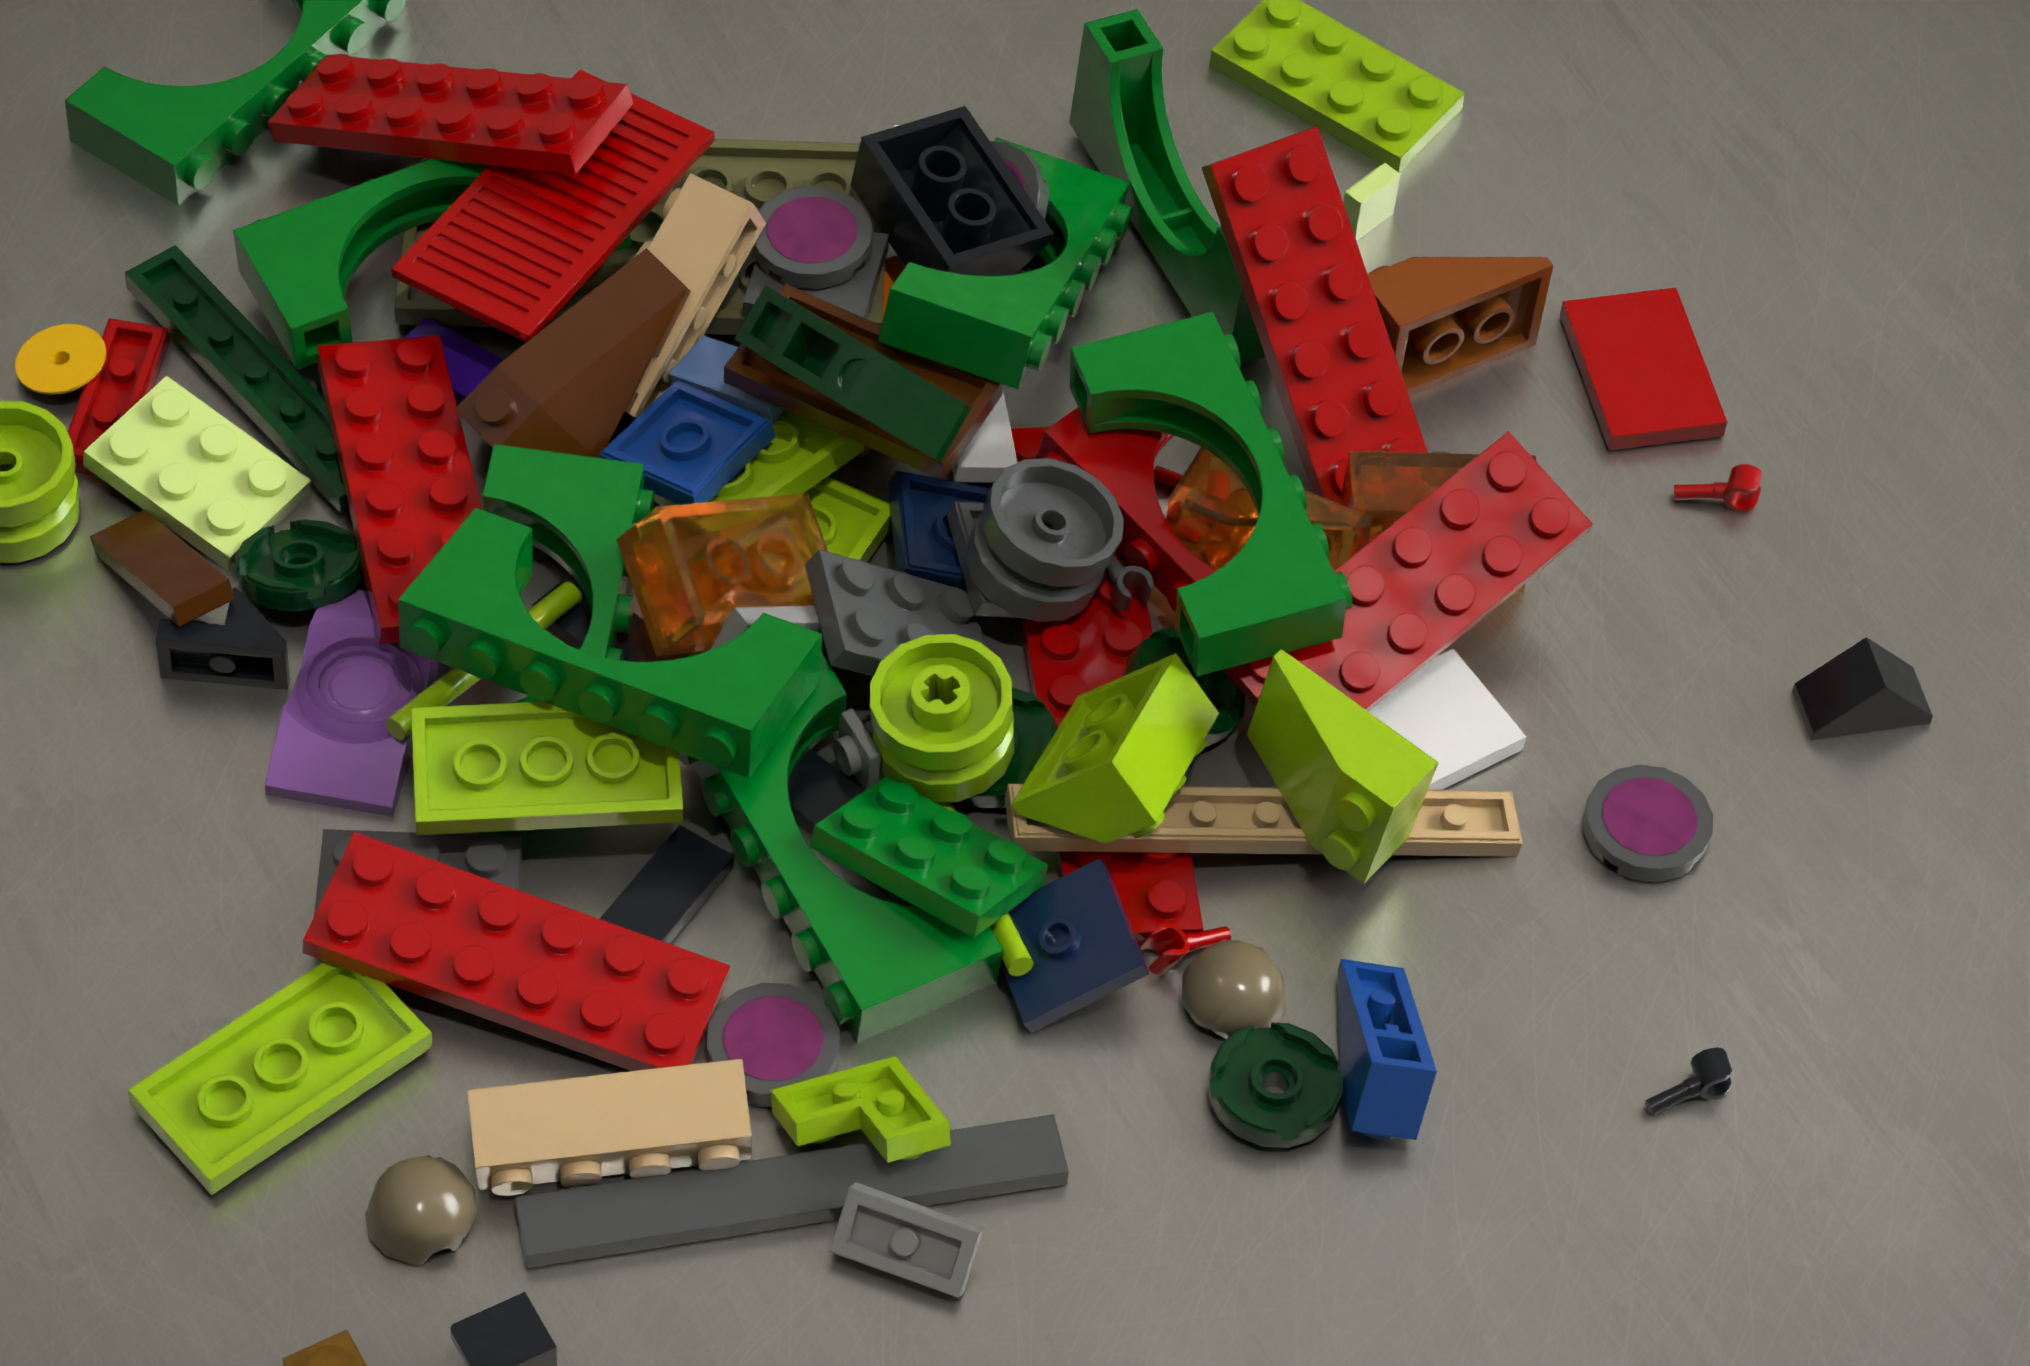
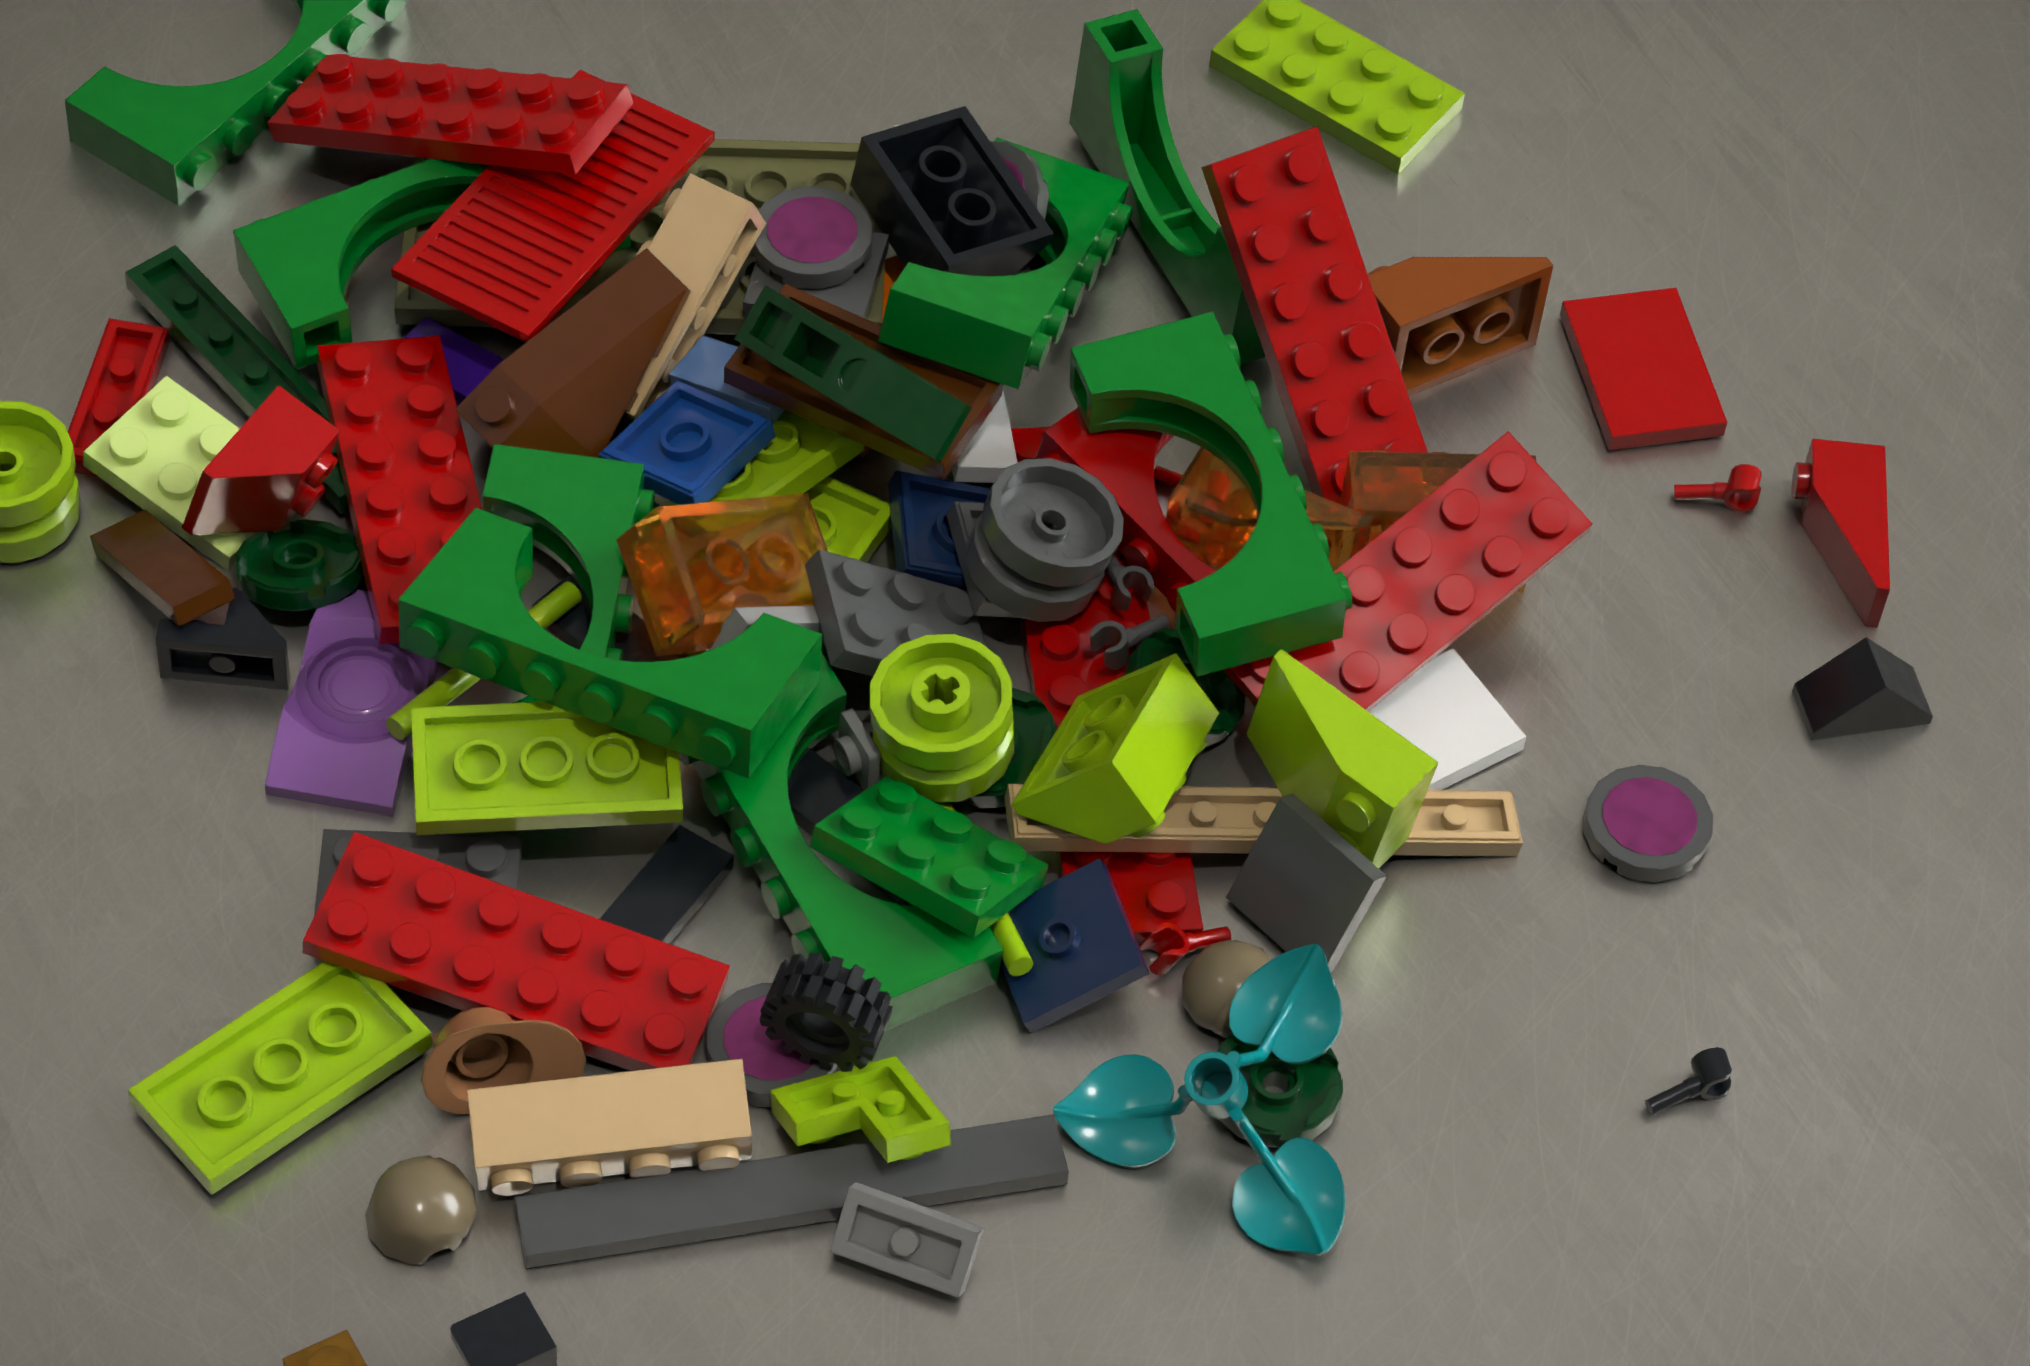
(60, 359): yellow piece -> none
(265, 471): none -> red slope
(493, 1050): none -> medium nougat piece
(826, 1012): none -> black tyre
(1122, 639): none -> dark grey hand
(1127, 1106): none -> teal plant
(1305, 882): none -> dark grey tile
(1371, 199): yellowish green tile -> none
(1382, 1051): blue slope -> none
(1847, 518): none -> red slope

